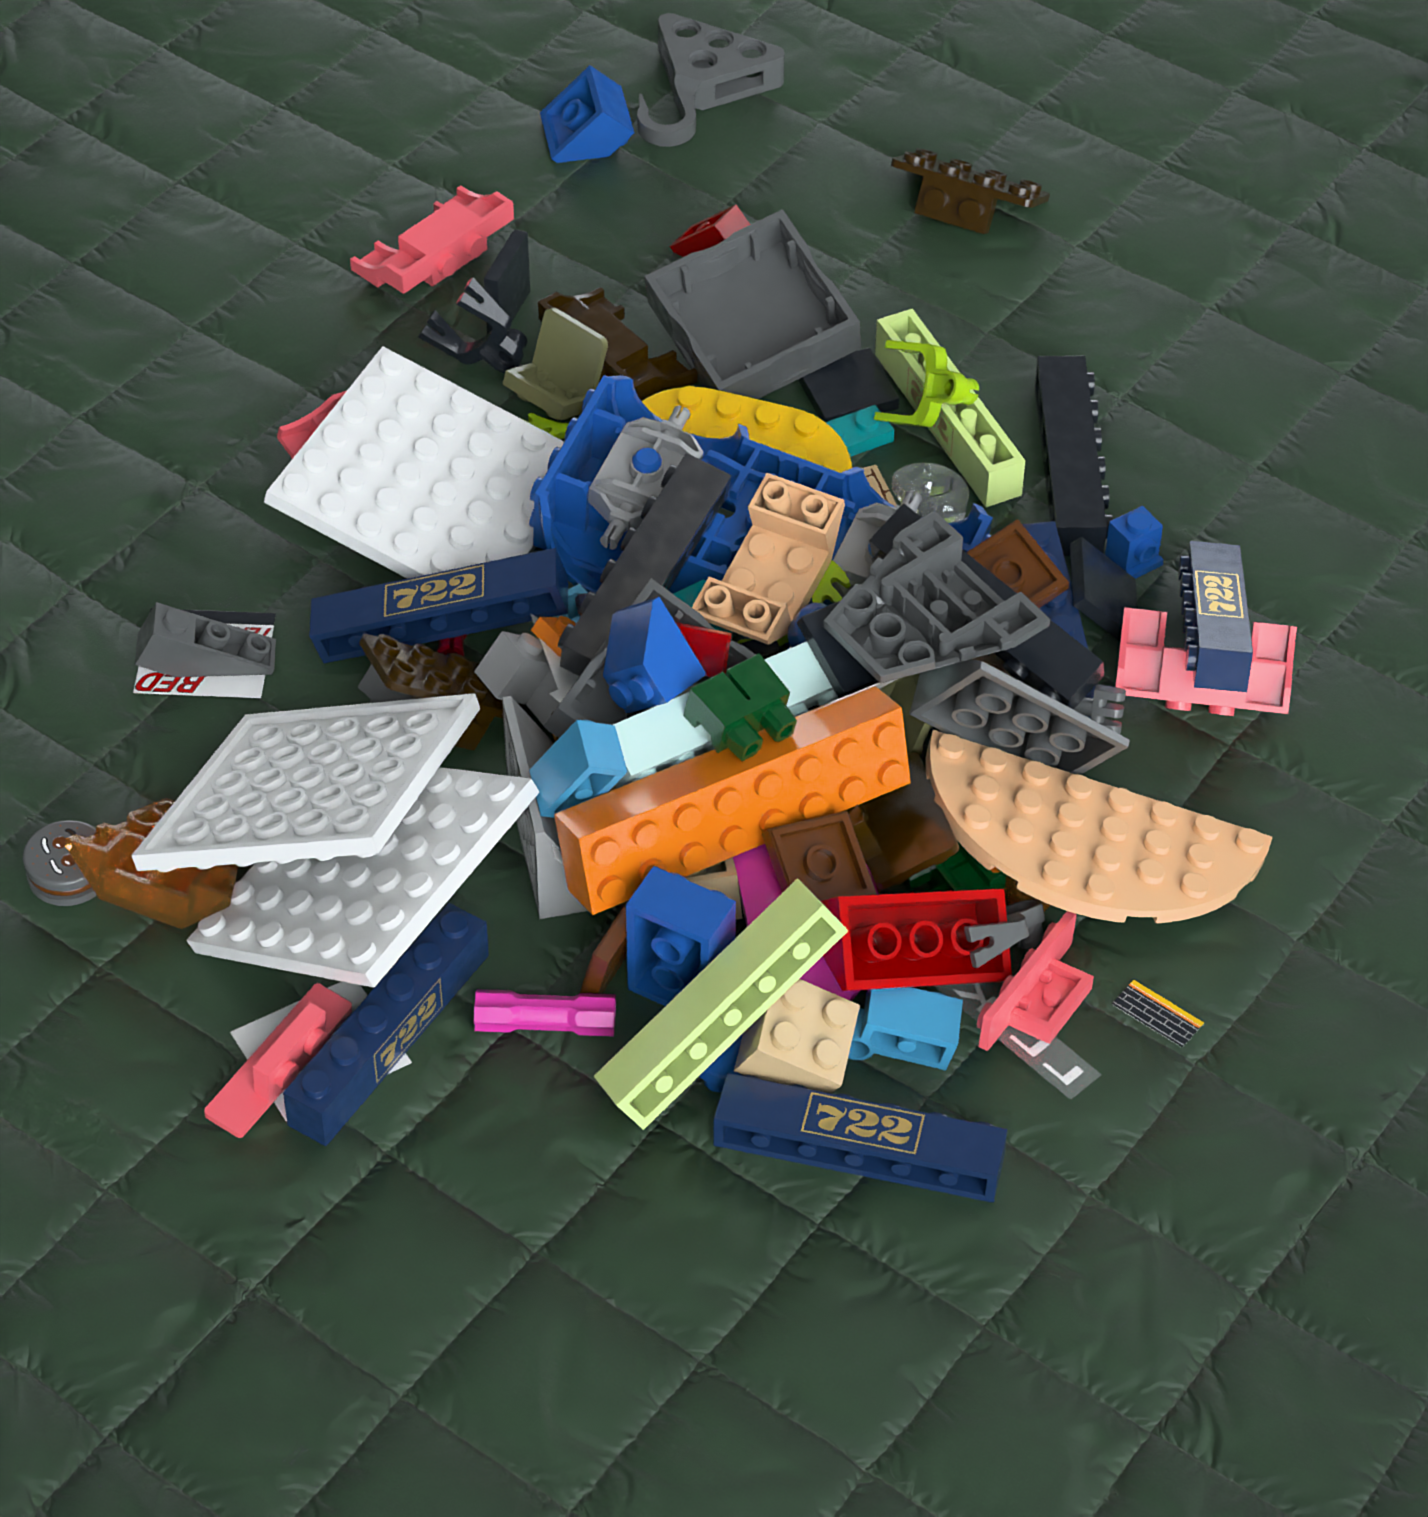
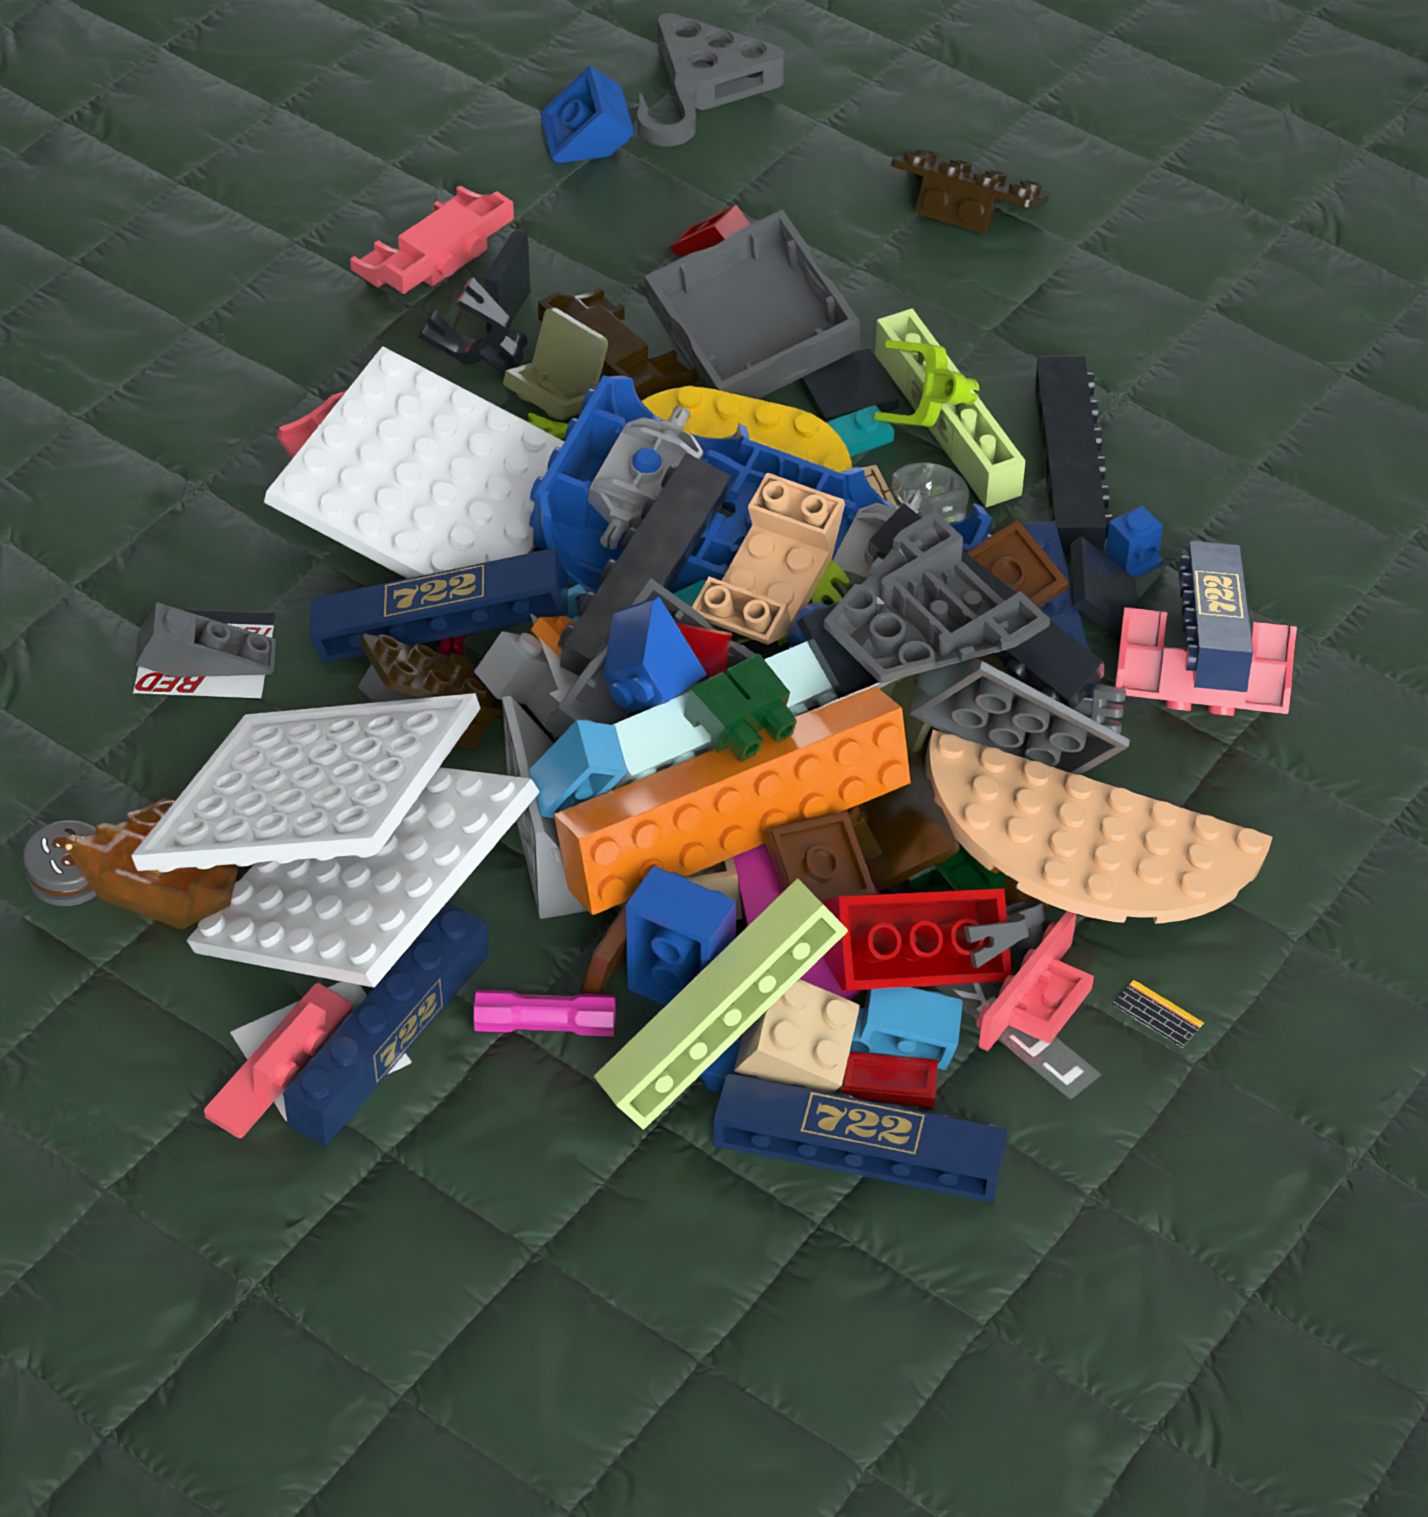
(890, 1079): none -> red tile

